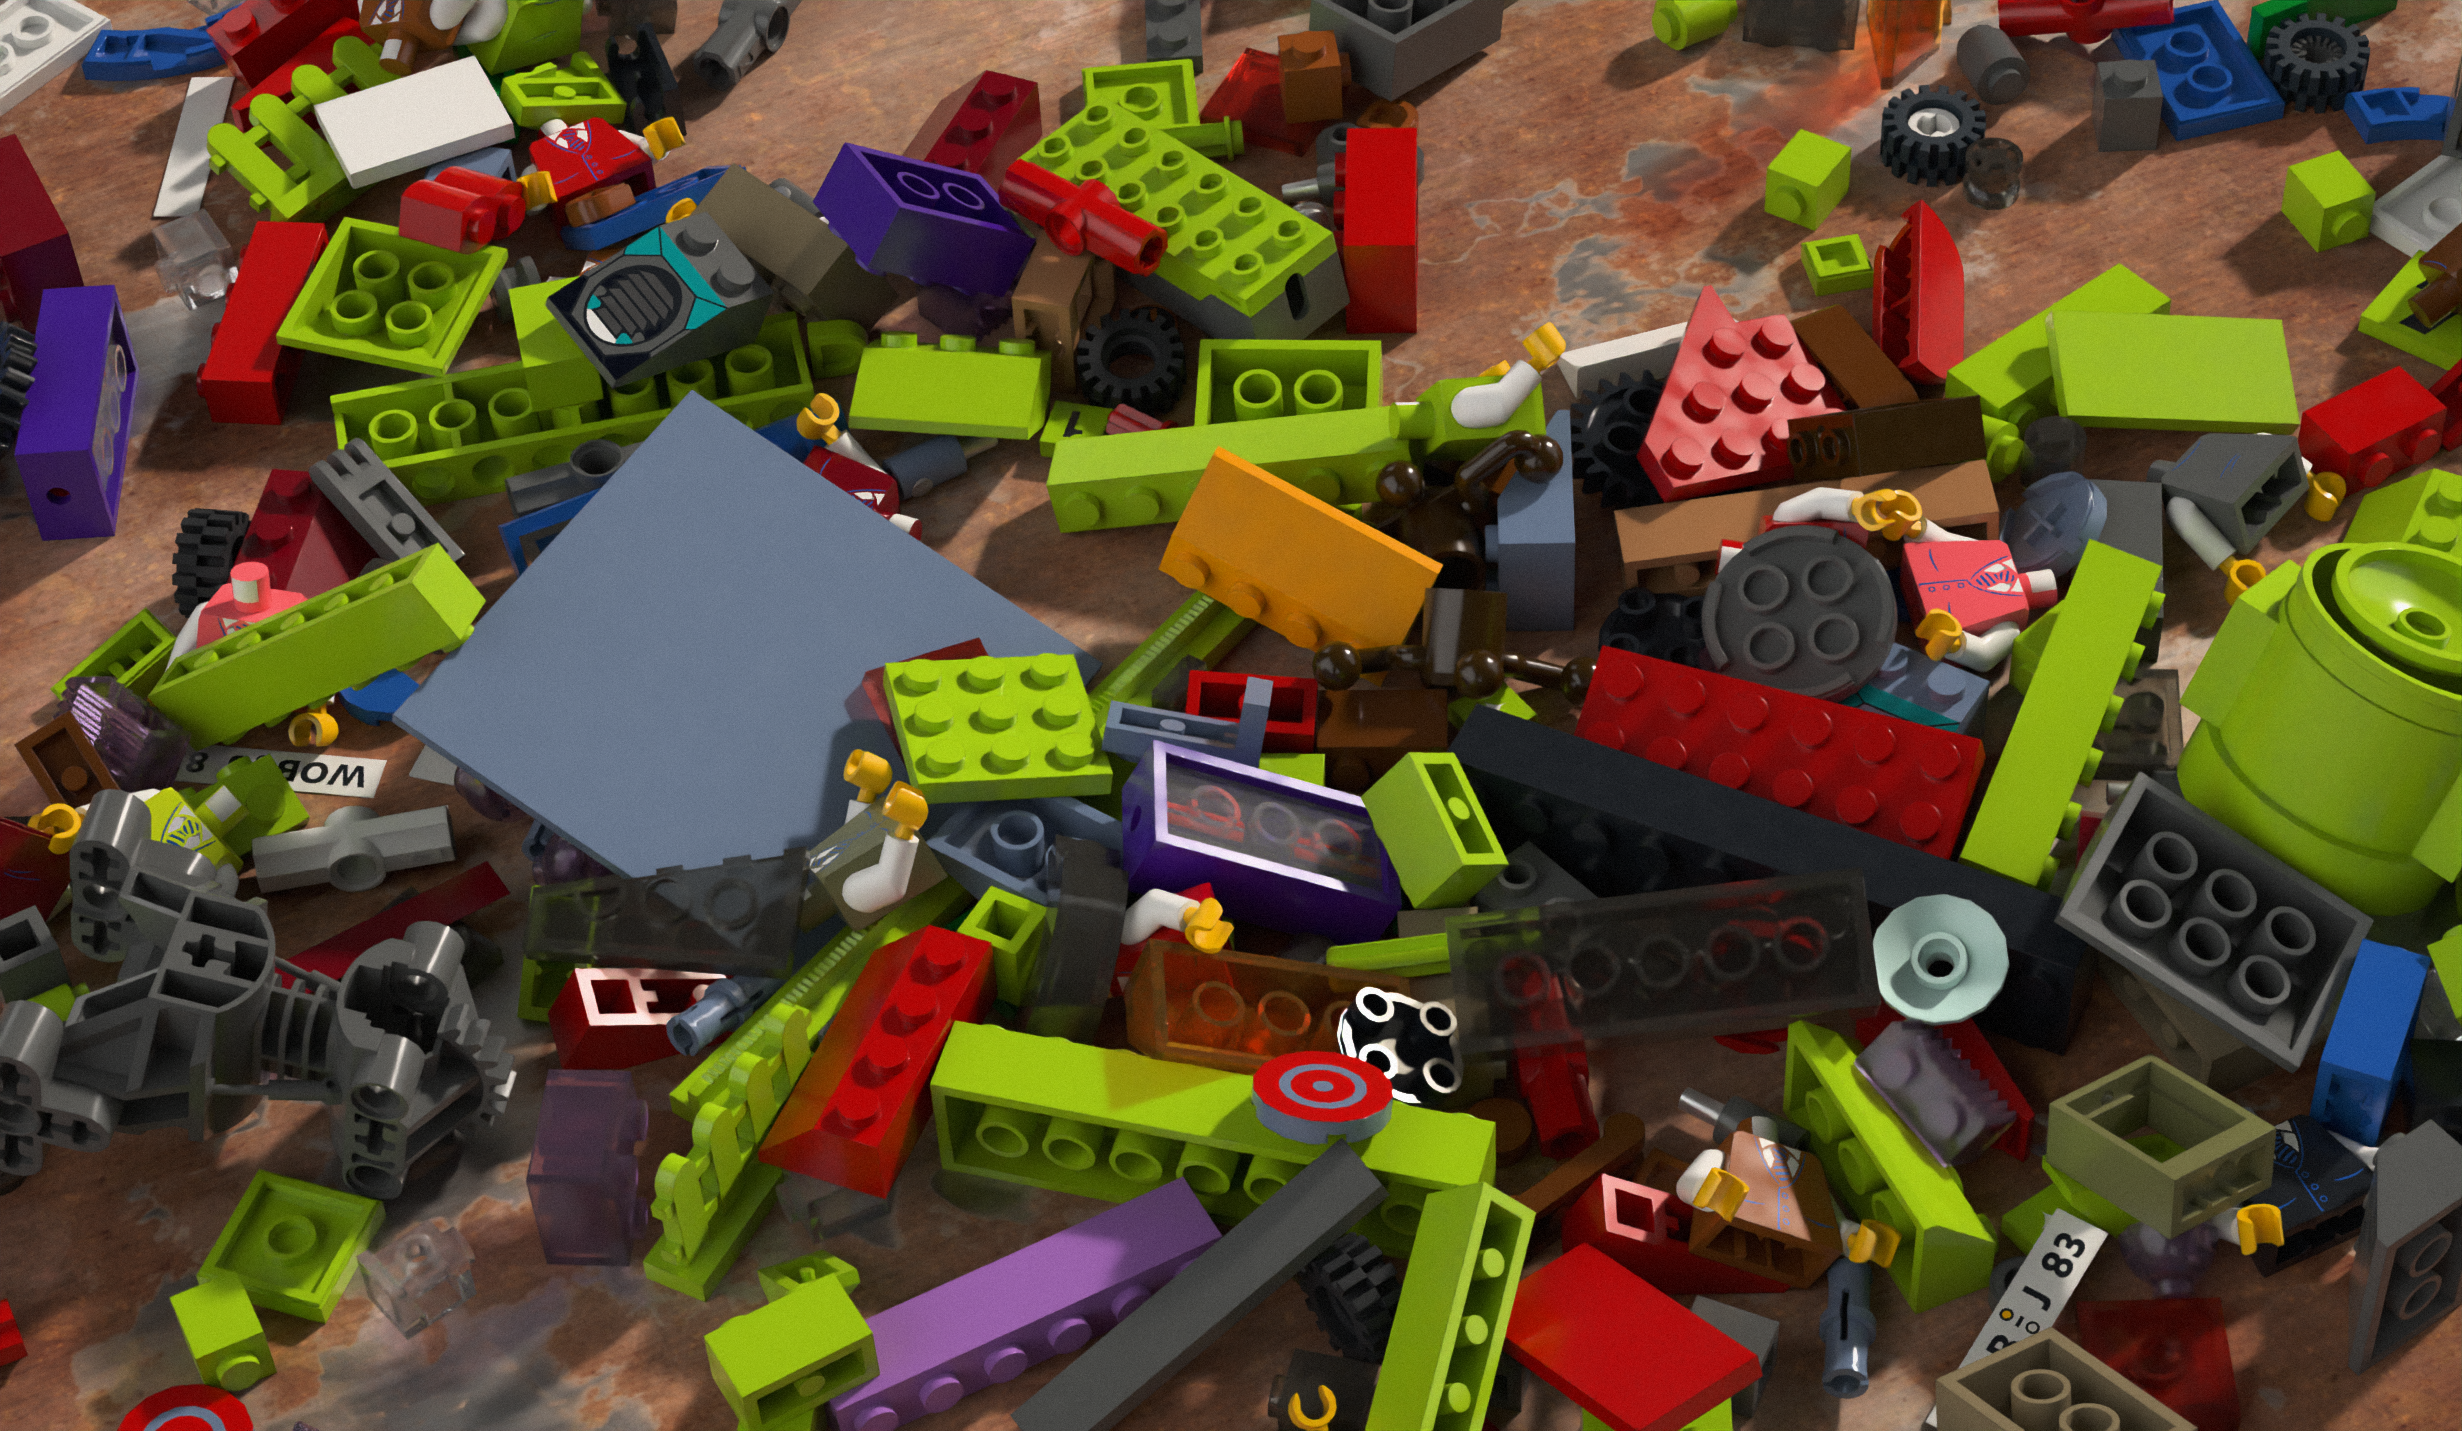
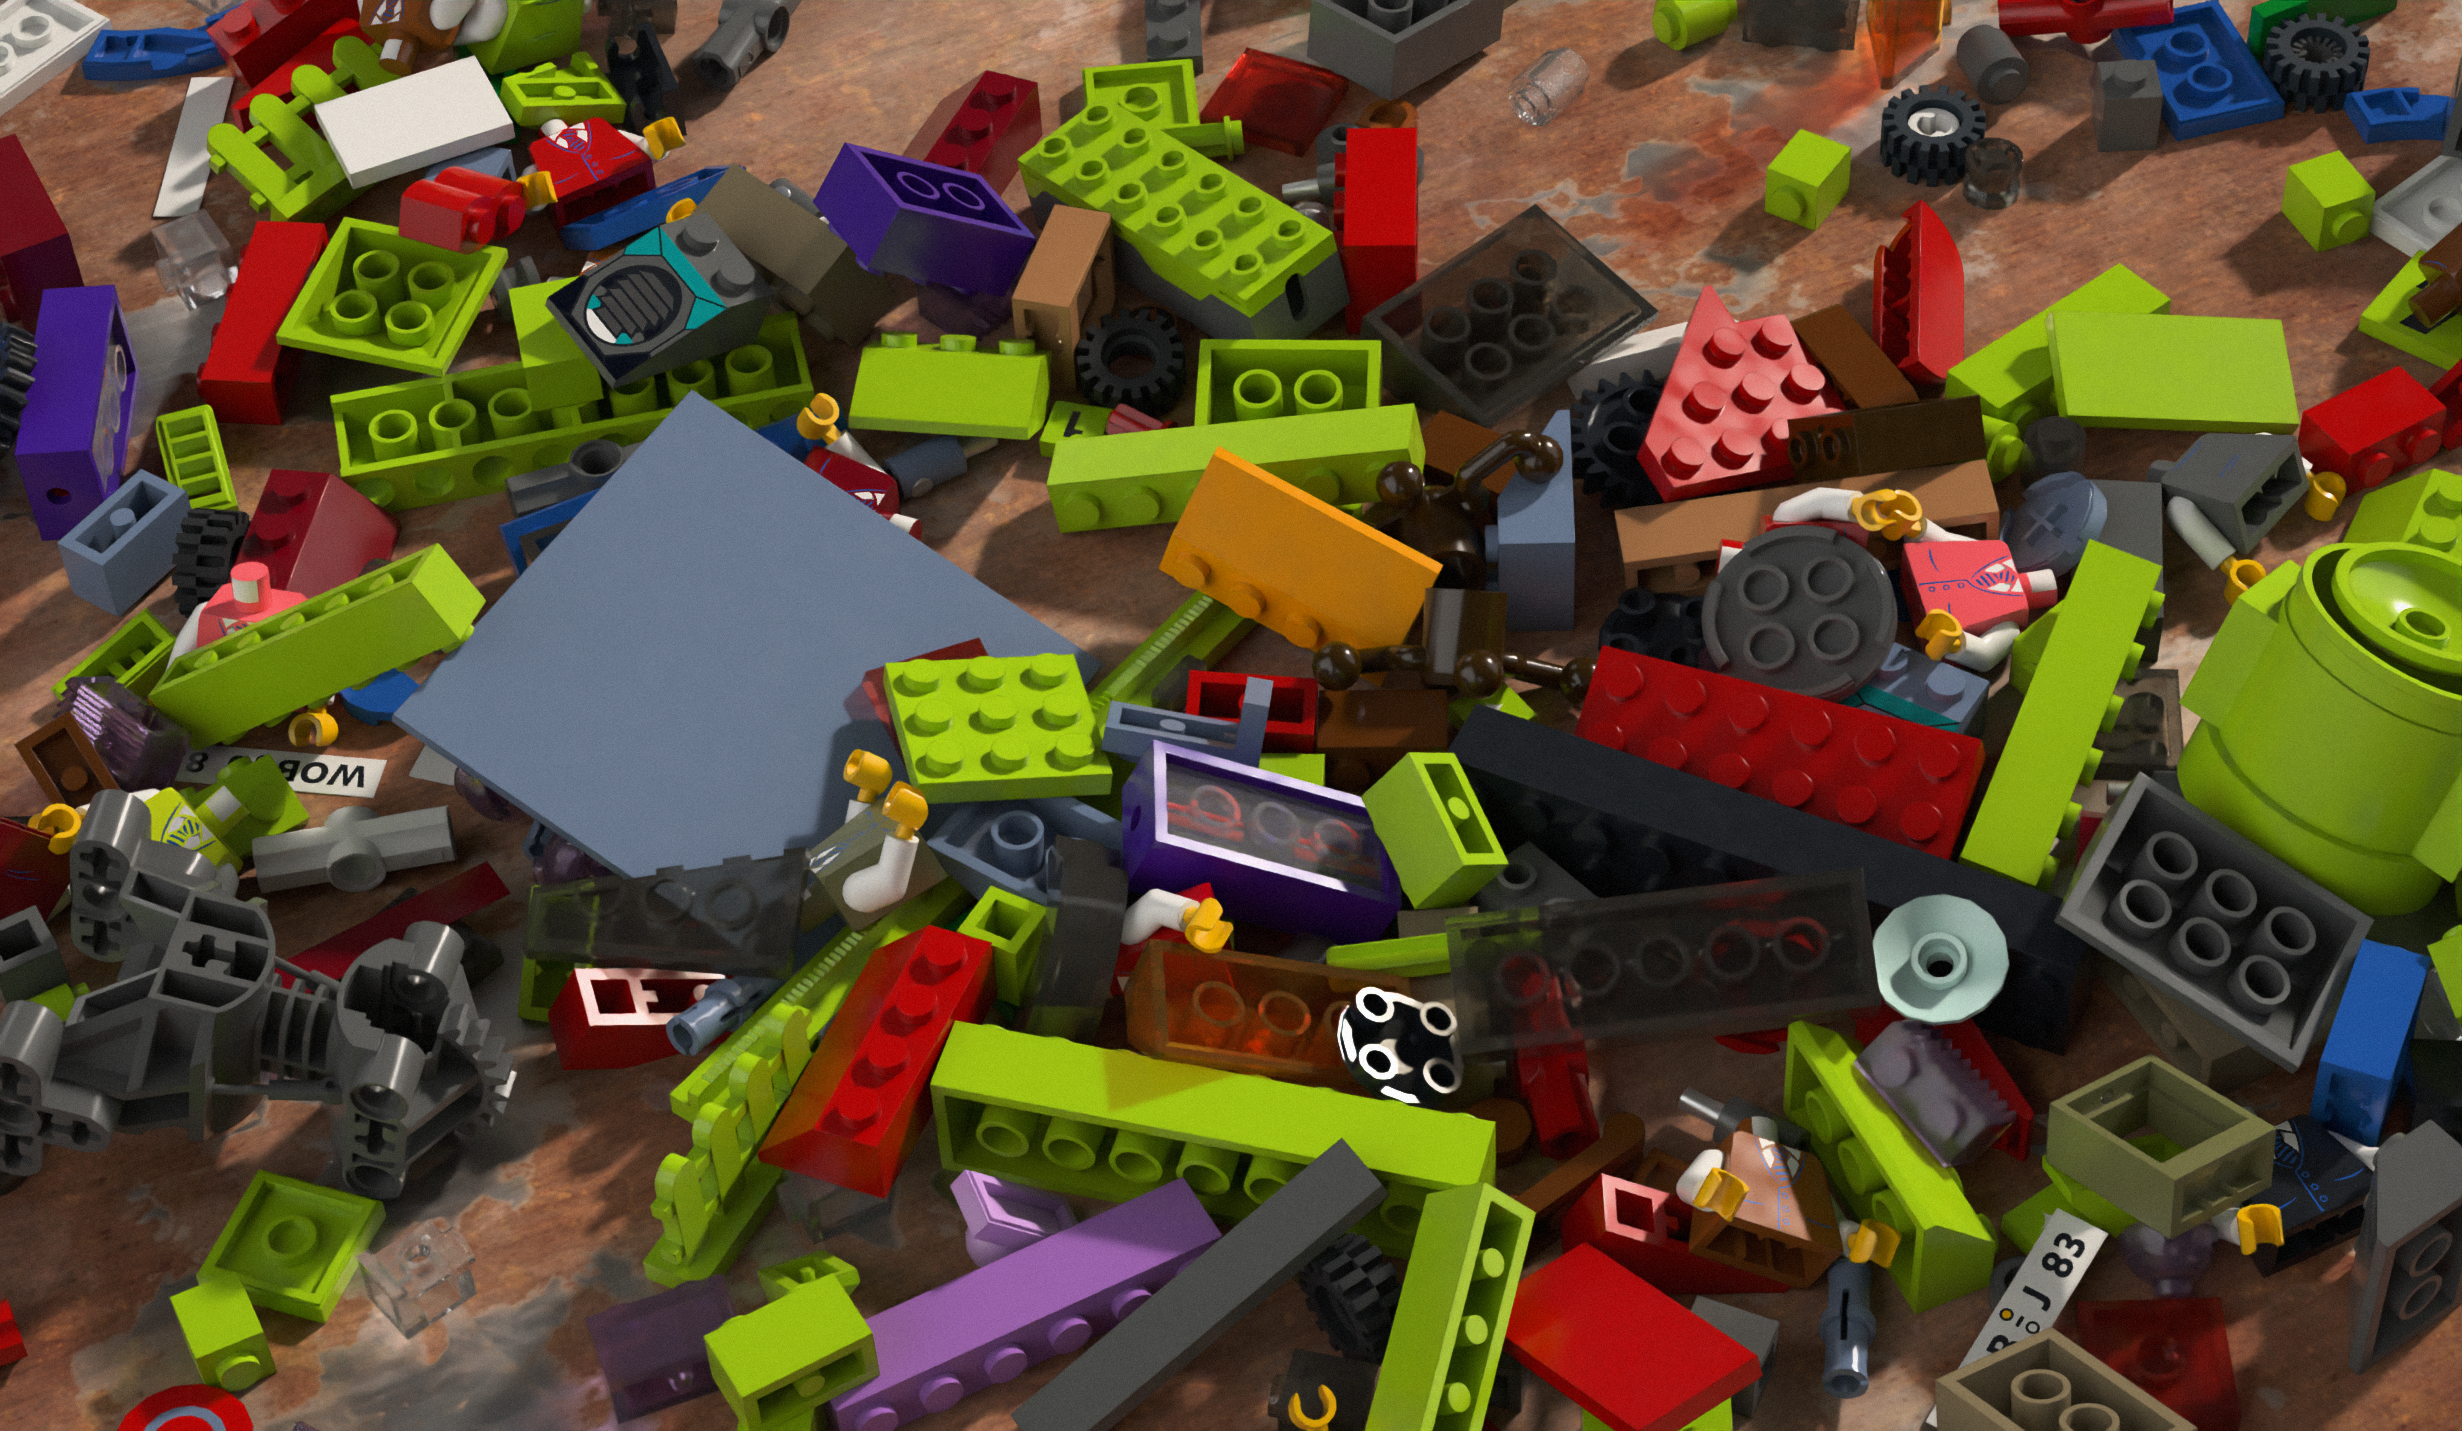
(125, 543): none -> sand blue brick
(196, 457): none -> lime slope
(378, 503): dark grey hinge -> none
(585, 1168): clear purple brick -> none
(598, 204): dark orange tile -> none
(656, 1348): none -> clear purple brick
(836, 347): lime tile -> none
(1006, 1215): none -> lavender tile
(1083, 217): red piece -> none
(1312, 76): dark orange brick -> none
(1321, 1095): tile -> none
(1468, 414): torso -> none
(1503, 322): none -> clear smoke slope
(1548, 86): none -> clear brick
(1837, 265): lime tile -> none

